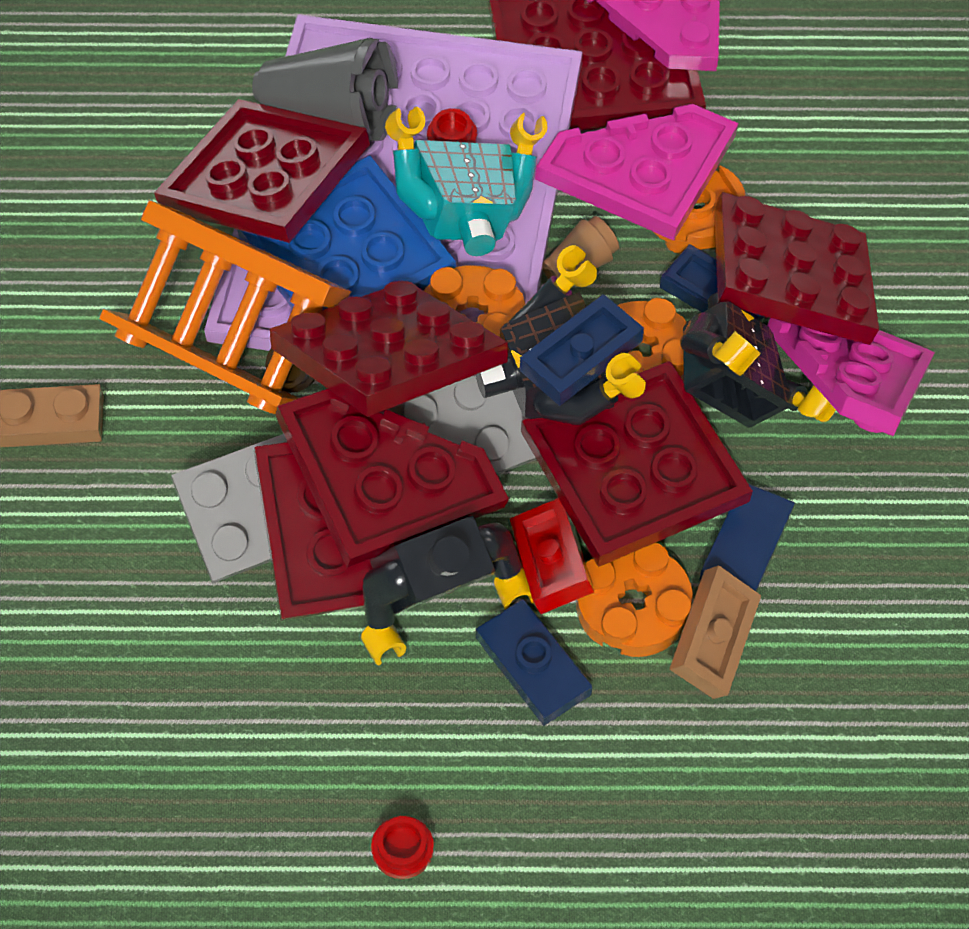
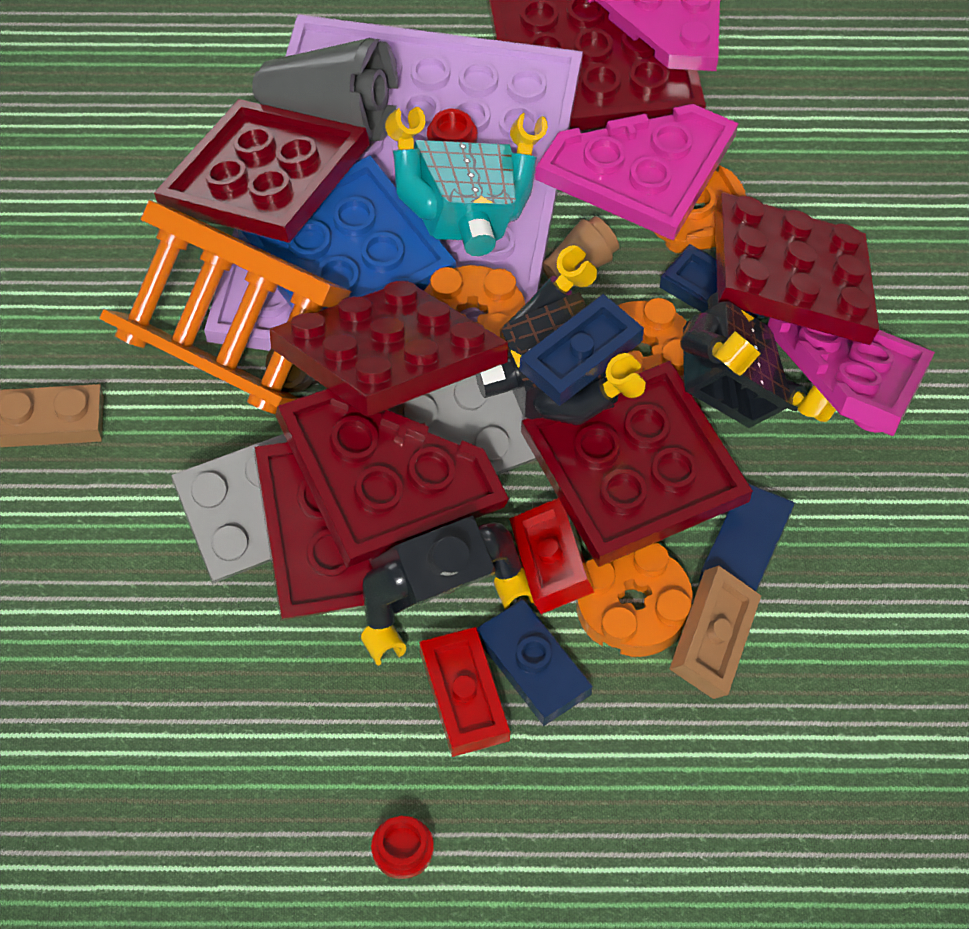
(464, 691): none -> red plate

